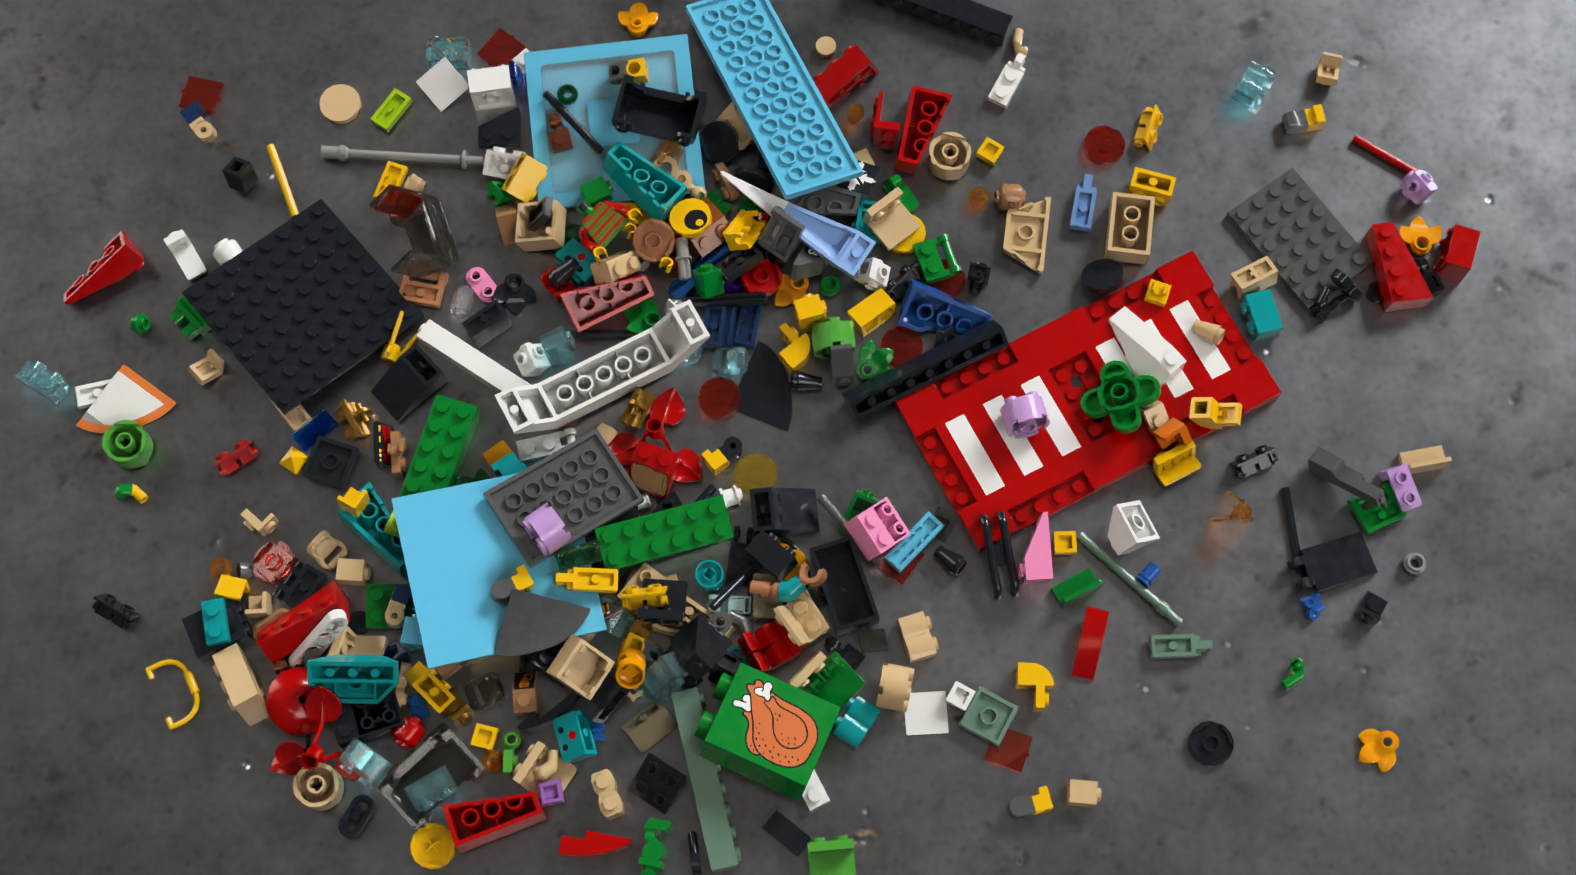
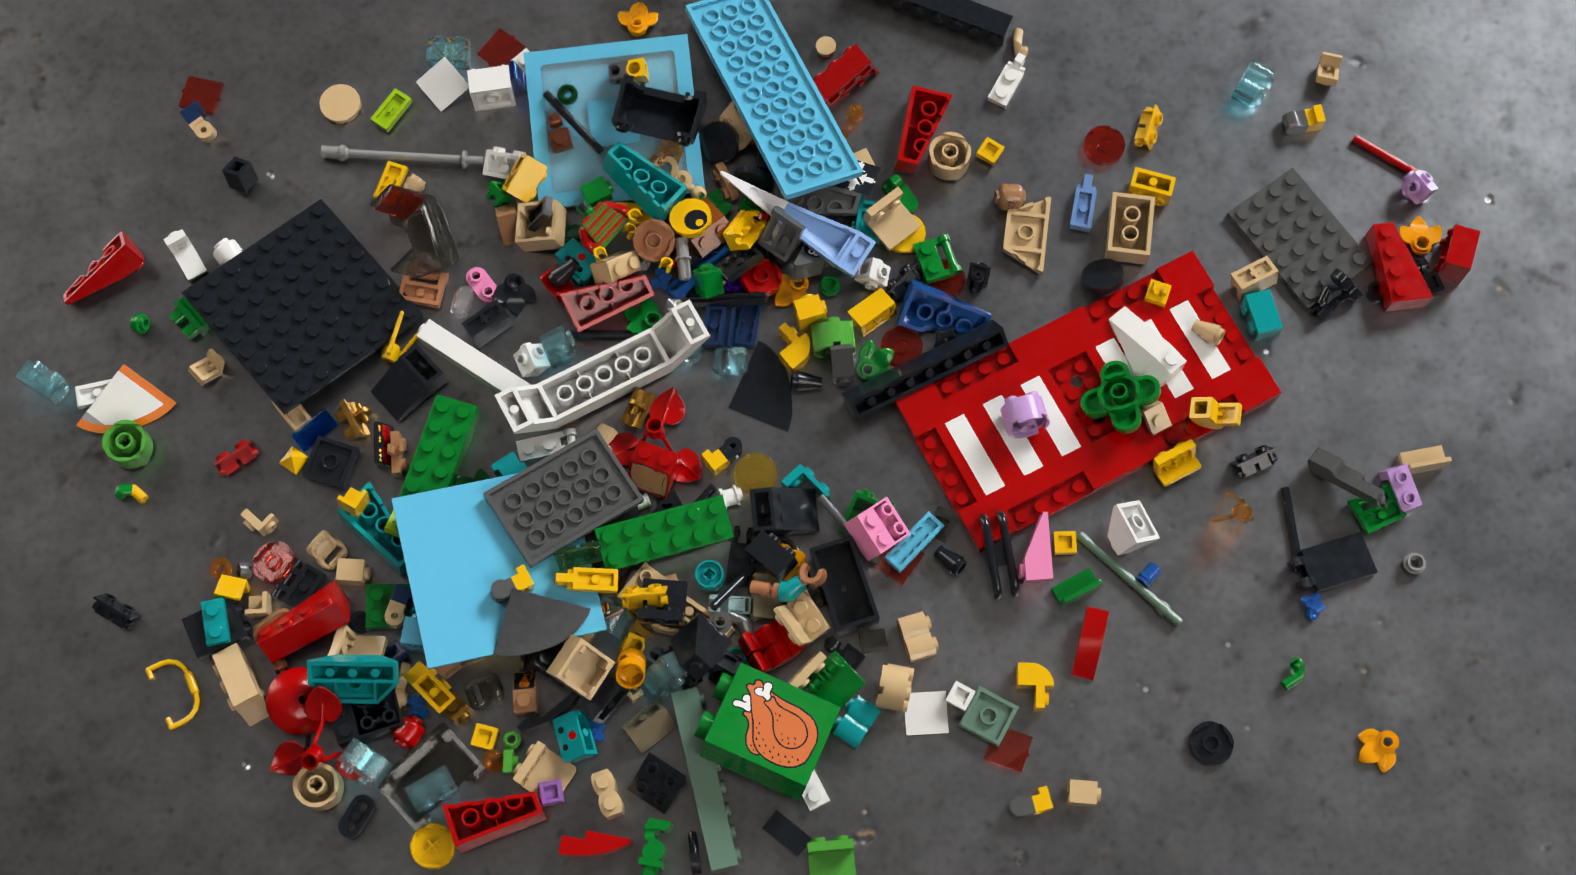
(282, 180): yellow bar -> none
(333, 624): white beam -> none
(496, 453): light orange panel -> none
(501, 131): black wing -> none
(547, 529): lavender brick -> none
(549, 767): tan arm -> none
(661, 280): none -> blue piece
(719, 398): clear red tile -> none
(795, 477): none -> teal bracket
(884, 133): red bracket -> none
(979, 202): clear orange plate -> none
(1170, 432): orange panel -> none
(1177, 646): sand green hinge -> none
(1371, 609): black bracket -> none

